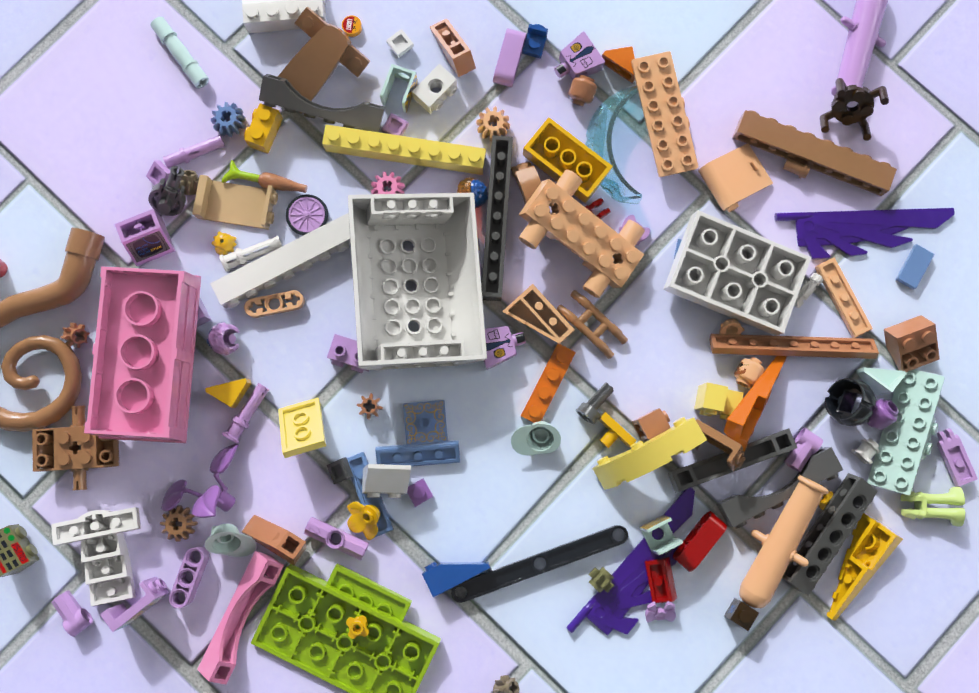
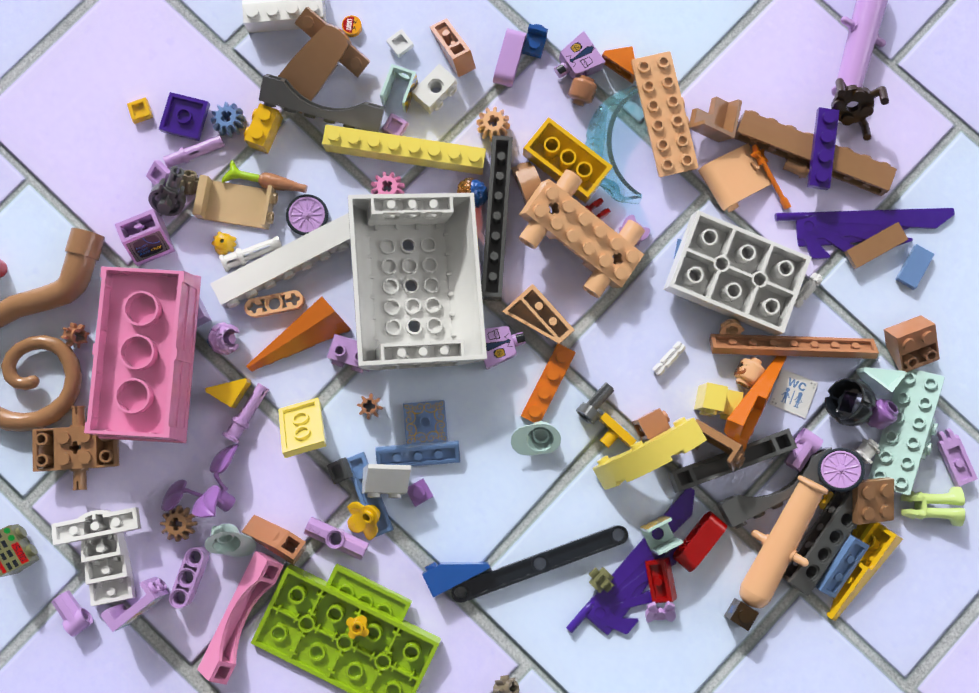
(140, 110): none -> yellow tile
(179, 52): light aqua piece -> none
(184, 116): none -> dark purple plate
(312, 327): none -> orange wedge
(592, 336): medium nougat piece -> none
(669, 358): none -> white axle
(719, 122): none -> medium nougat panel
(762, 160): none -> orange piece
(793, 393): none -> white sticker
(823, 148): none -> dark purple plate
(841, 470): none -> lavender wheel
(842, 566): none -> medium blue plate
(843, 298): light nougat tile -> none
(873, 501): none -> medium nougat plate
(876, 245): none -> medium nougat tile

